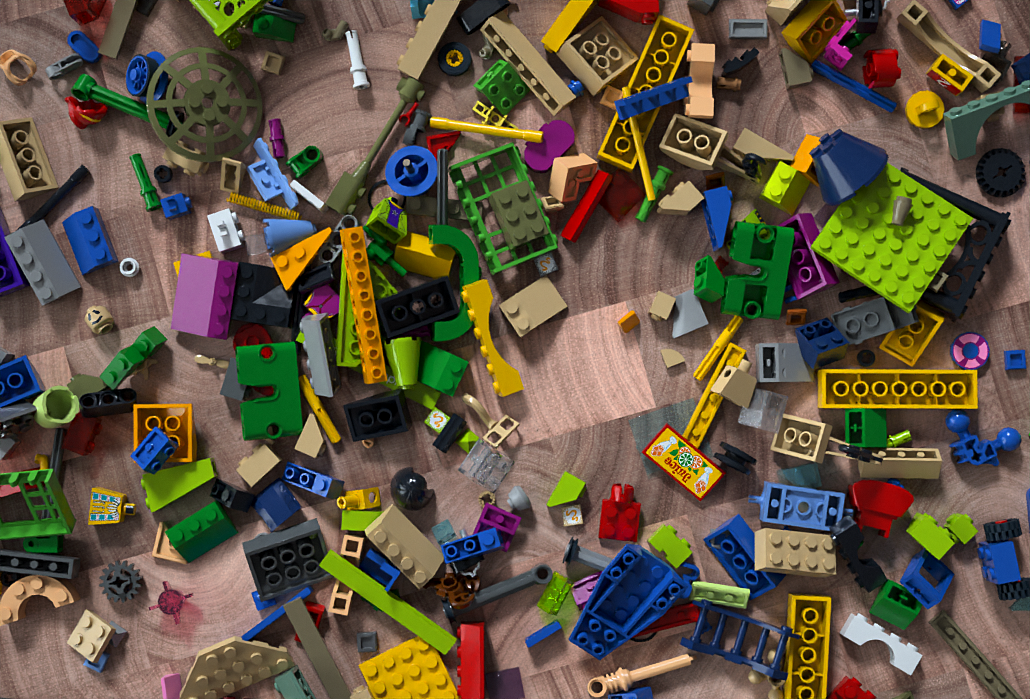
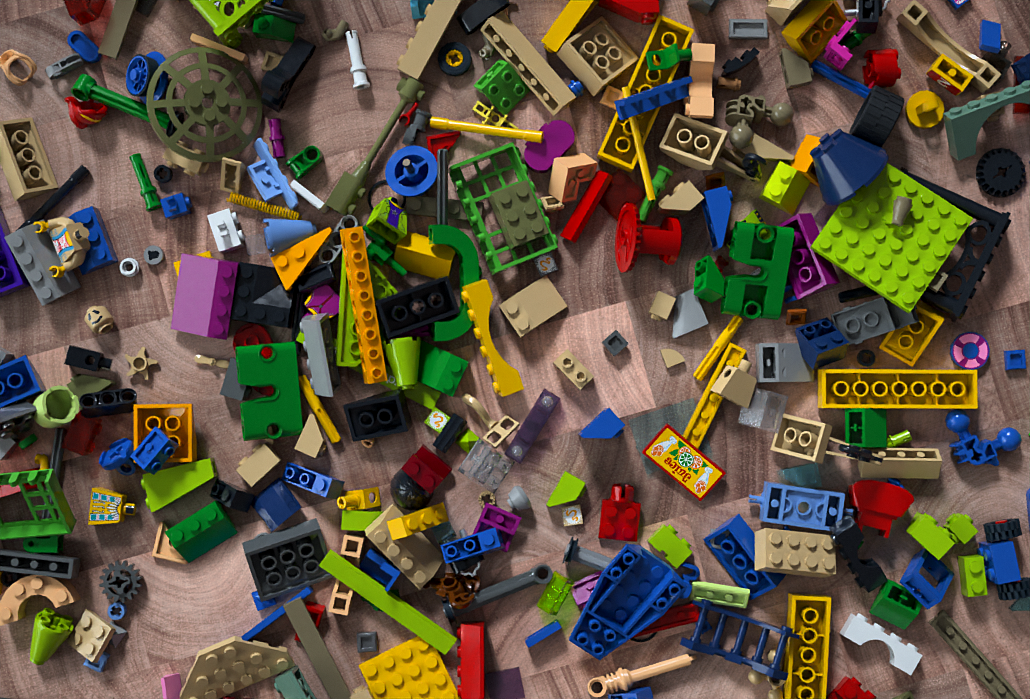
(28, 441): none -> green tile
(48, 634): none -> lime cone
(69, 241): none -> tan torso
(79, 356): none -> black torso
(116, 616): none -> medium blue bush
(117, 455): none -> blue tile
(132, 357): green arch -> none
(153, 255): none -> light grey tile
(171, 601): clear pink piece -> none
(203, 42): none -> light nougat tile
(279, 81): none -> black beam
(417, 521): none -> yellow arch
(426, 469): none -> dark red panel
(532, 426): none -> clear purple piece
(573, 369): none -> tan brick
(603, 426): none -> blue slope
(615, 343): none -> dark grey plate
(629, 321): light orange slope -> none
(635, 238): none -> red piece
(668, 57): none -> green bracket
(735, 458): black wheel -> none
(754, 109): none -> dark tan piece
(877, 116): none -> black tyre
(972, 575): none -> lime brick

